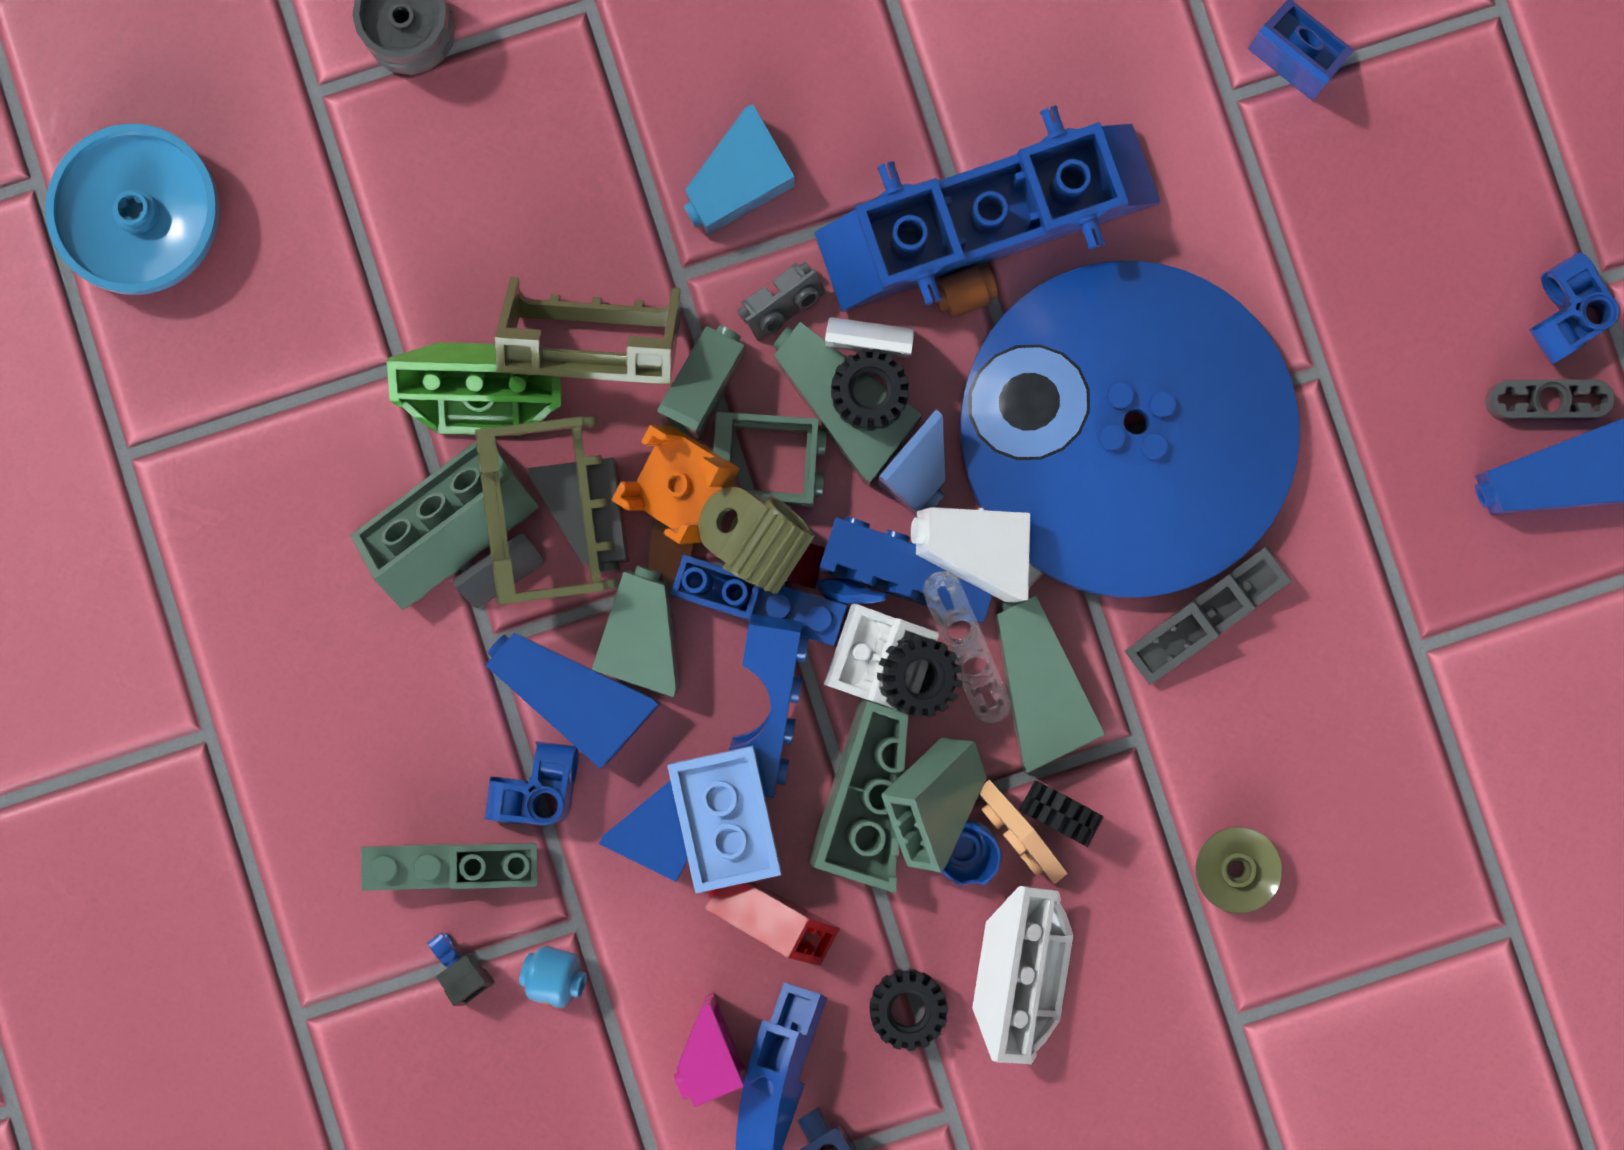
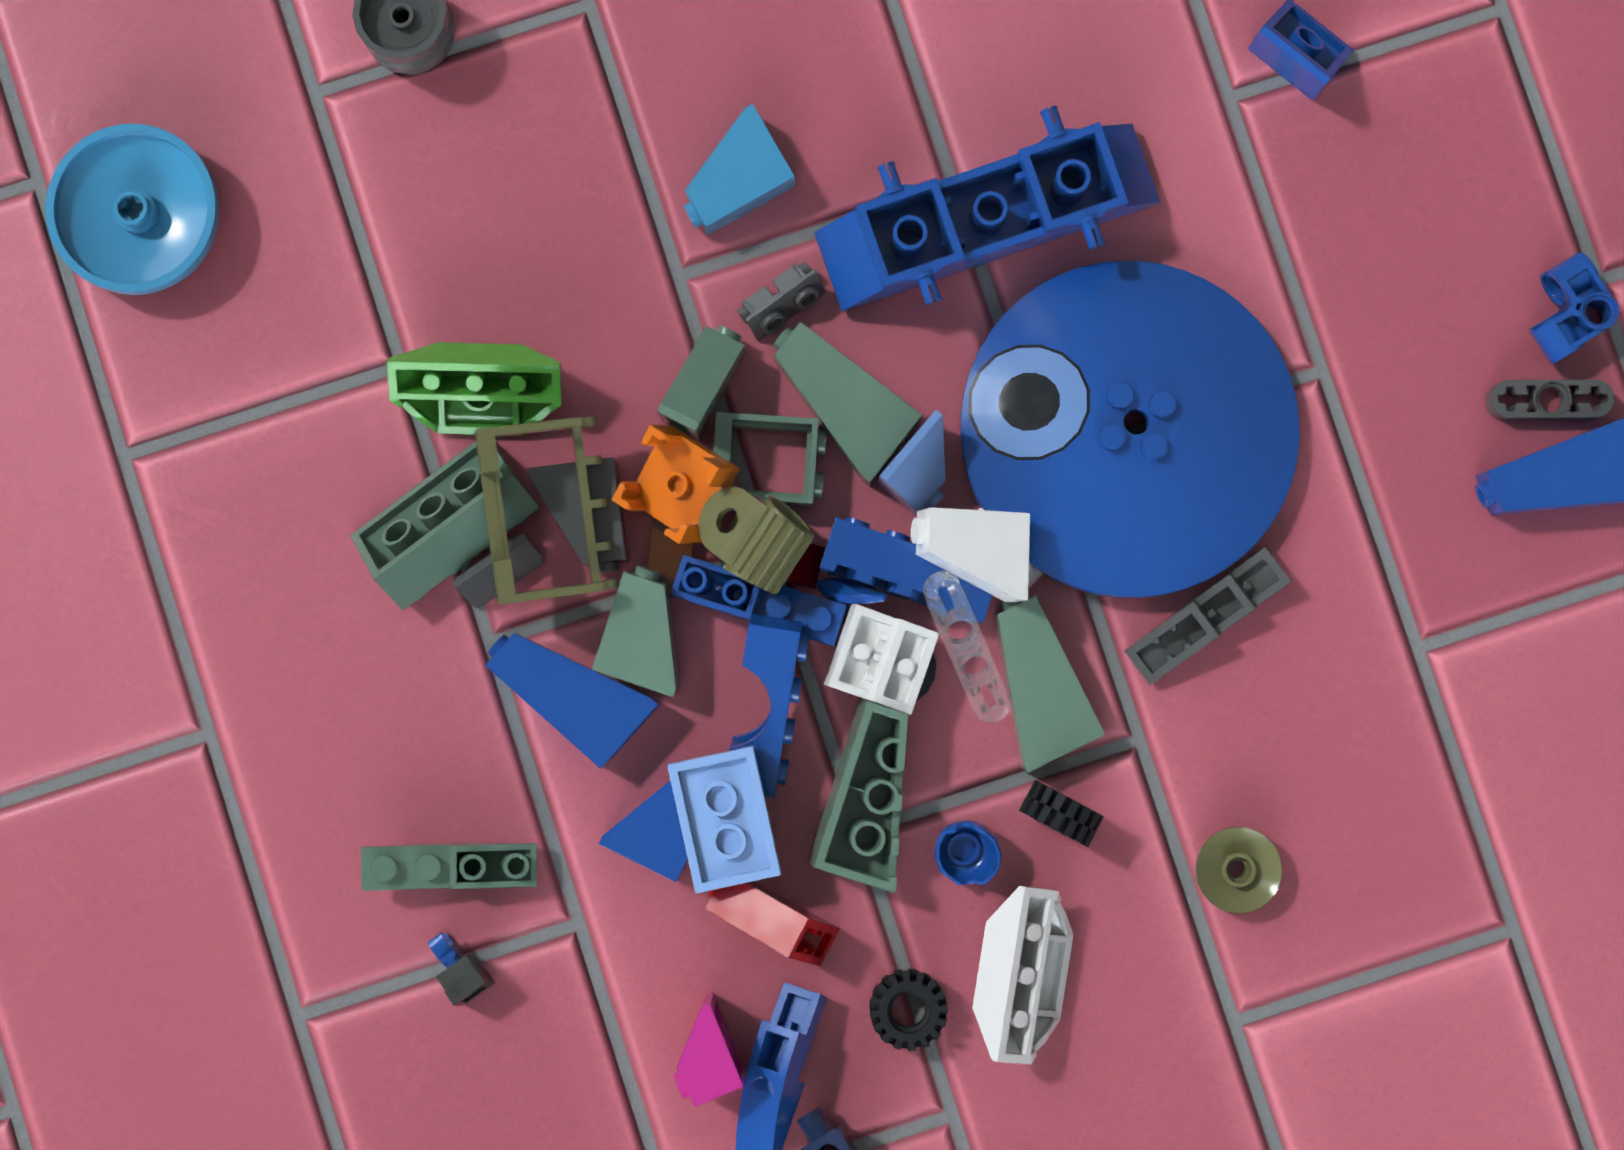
(518, 800): blue piece -> none
(552, 976): dark azure head -> none
(646, 357): olive hinge -> none
(869, 336): white slope -> none
(881, 366): black tyre -> none
(934, 802): sand green slope -> none
(944, 676): black tyre -> none
(966, 290): dark orange brick -> none
(1020, 834): light nougat plate -> none

